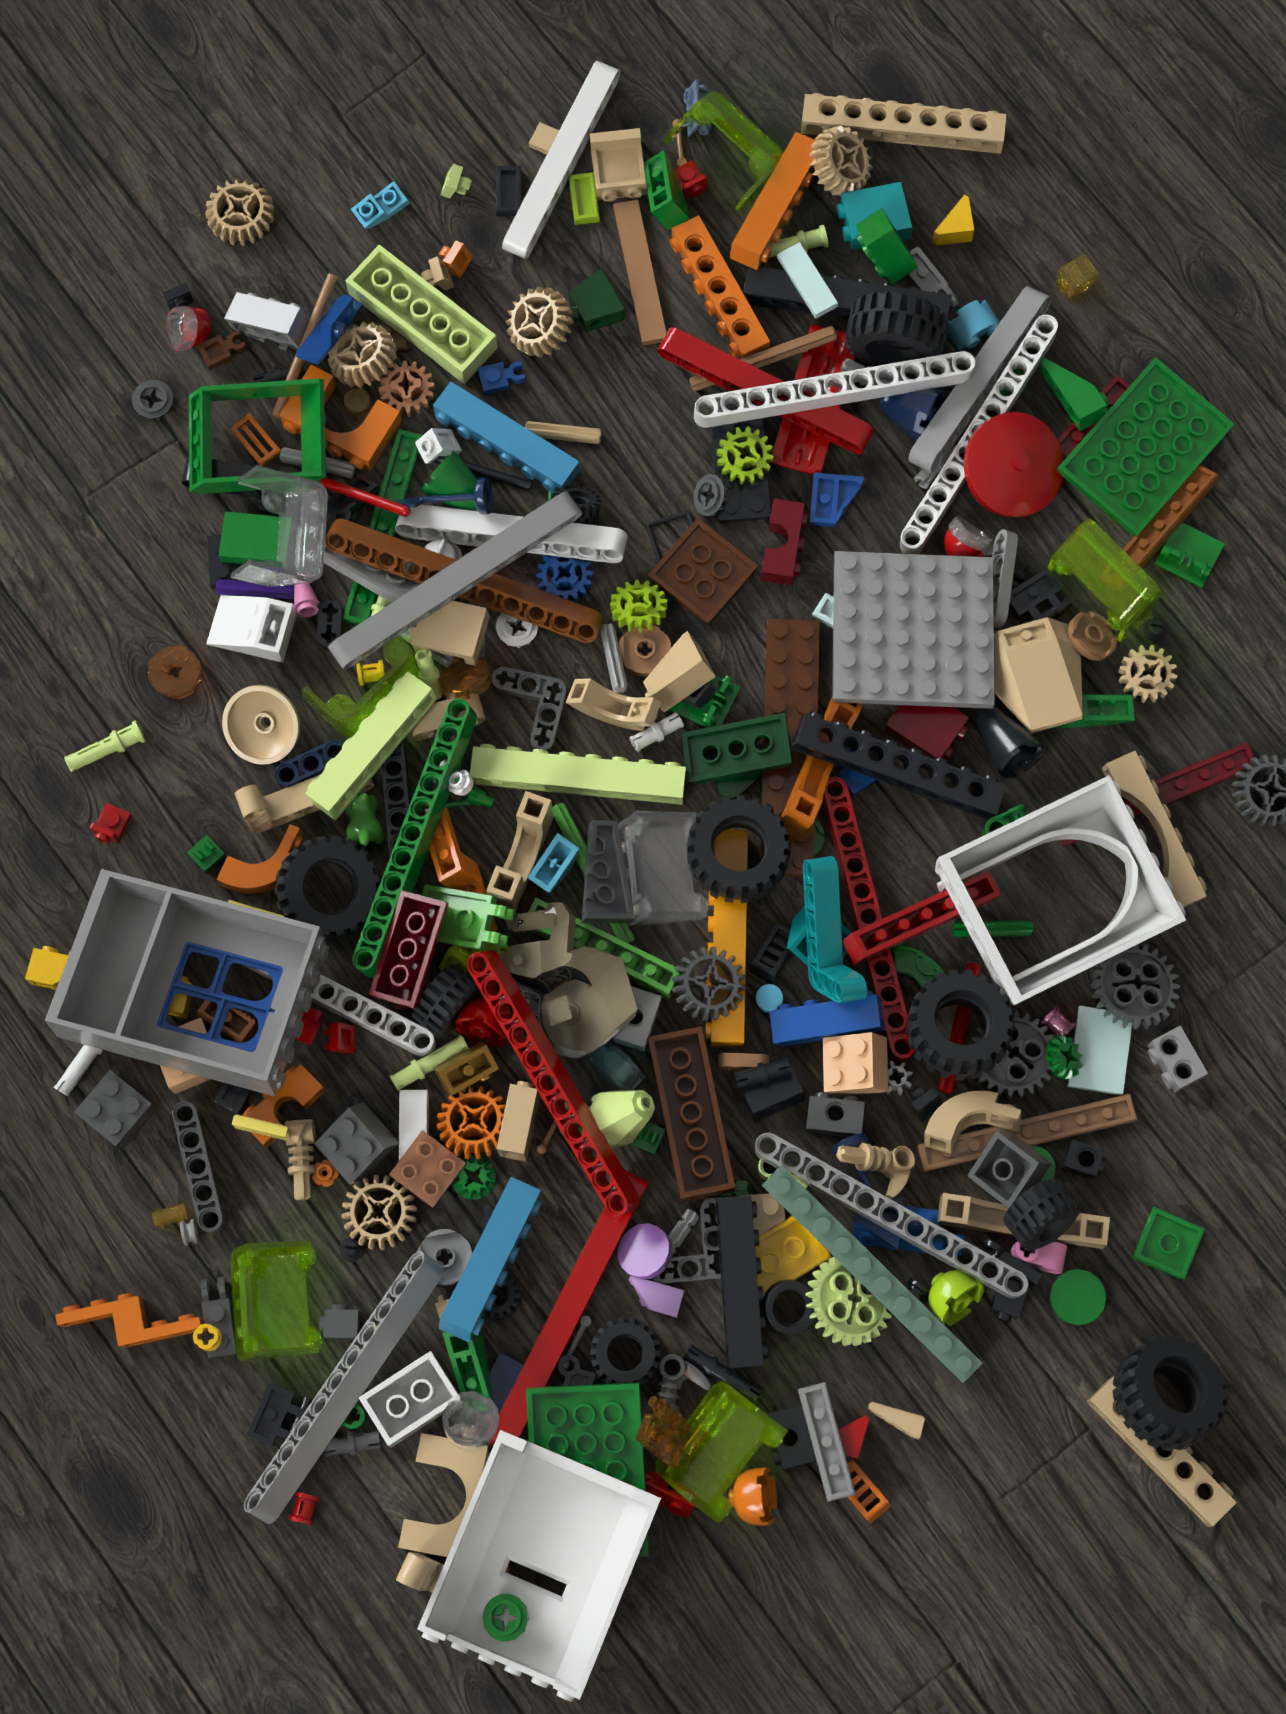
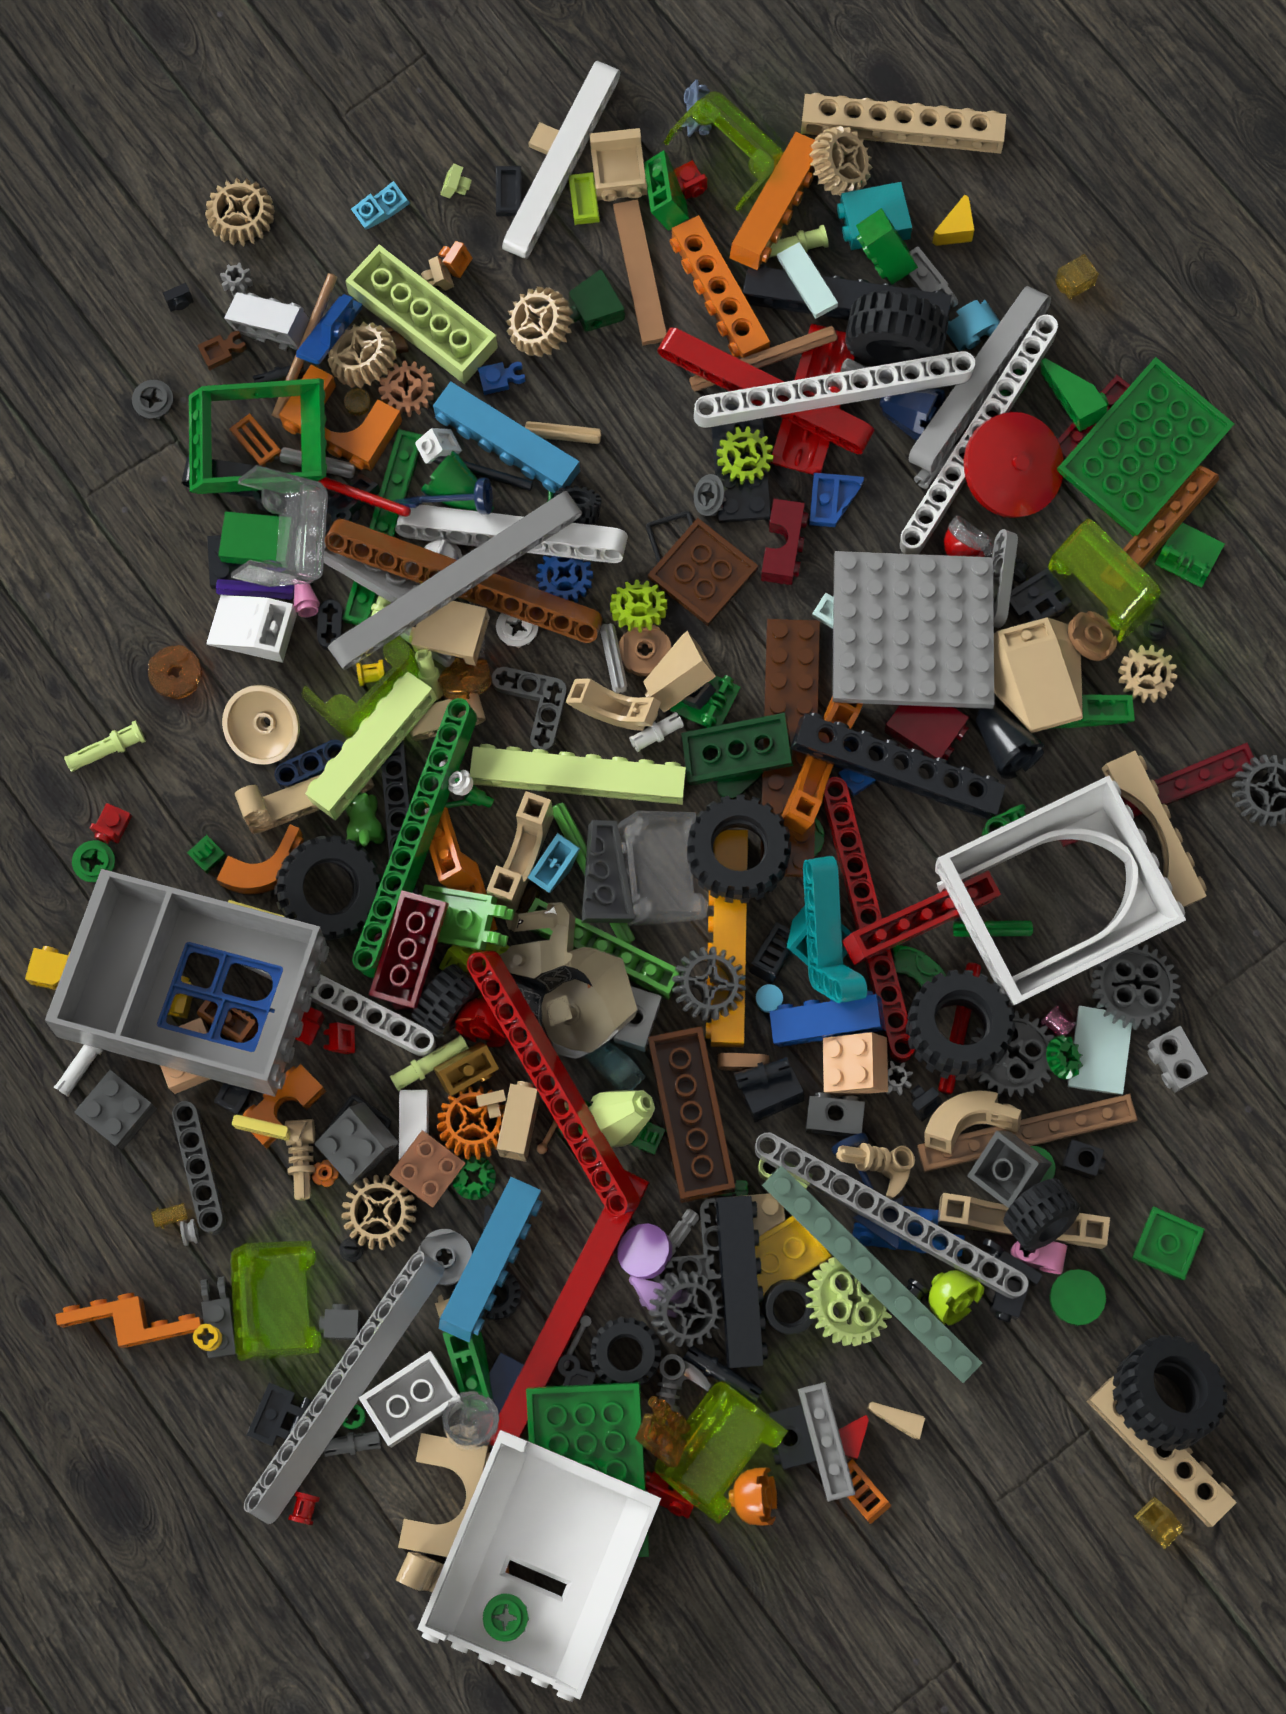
(88, 851): none -> green gear
(188, 327): clear piece -> none
(236, 279): none -> light grey gear
(491, 1100): none -> tan tile
(681, 161): medium nougat hinge -> none
(685, 1319): none -> dark grey gear
(1159, 1522): none -> clear yellow brick

